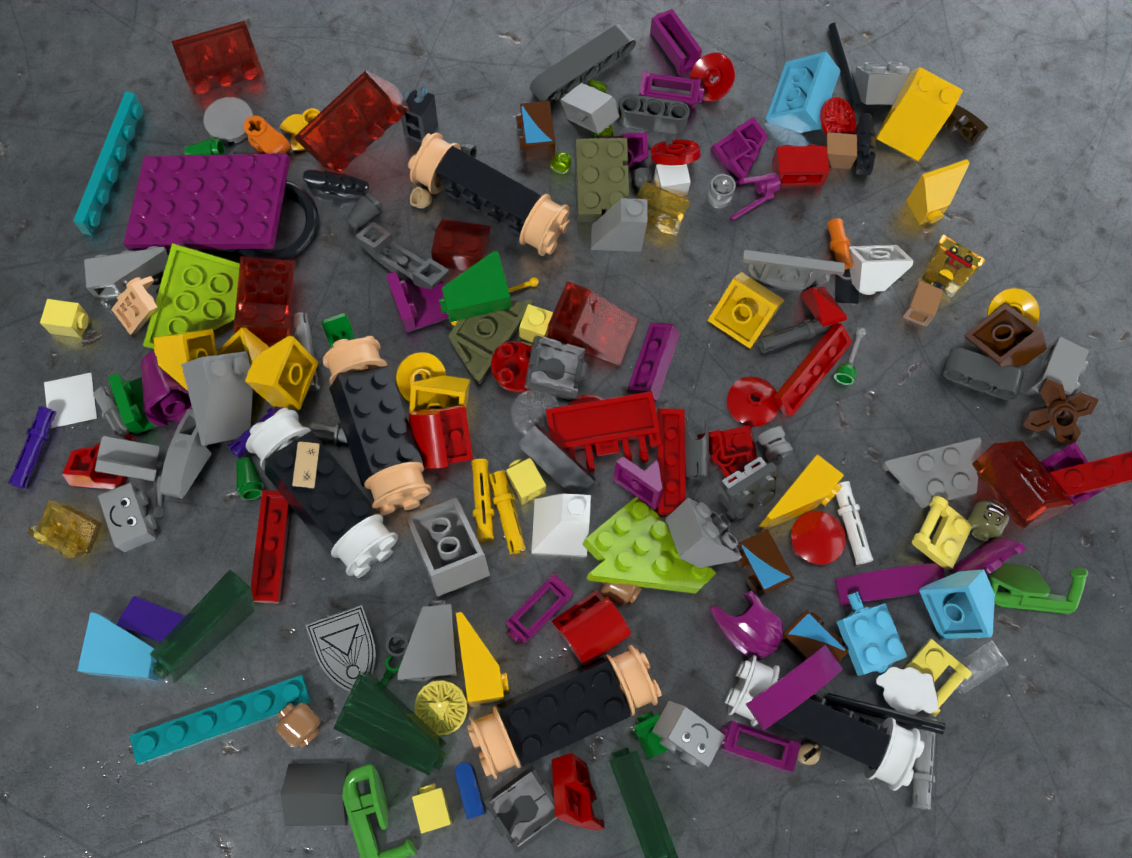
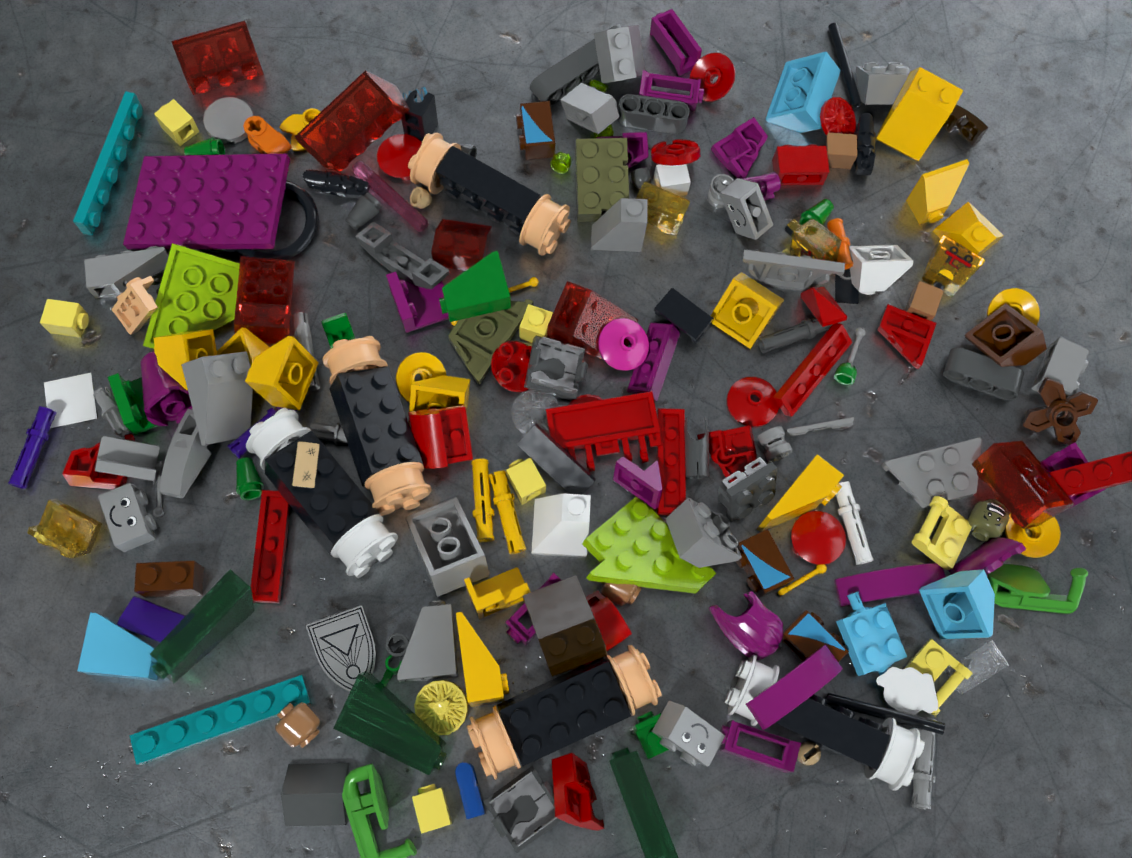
(169, 579): none -> reddish brown brick
(176, 122): none -> light yellow brick
(390, 196): none -> clear pink axle
(396, 153): none -> red dish
(497, 592): none -> yellow panel
(565, 625): none -> dark brown slope
(612, 344): none -> dark pink dish
(619, 53): none -> light grey slope
(684, 314): none -> black hinge
(746, 208): none -> light grey brick
(813, 240): none -> clear yellow torso
(819, 212): none -> green cone
(822, 568): none -> yellow hinge
(834, 424): none -> light grey piece
(907, 333): none -> red wing
(969, 229): none -> yellow slope
(1043, 540): none -> yellow dish

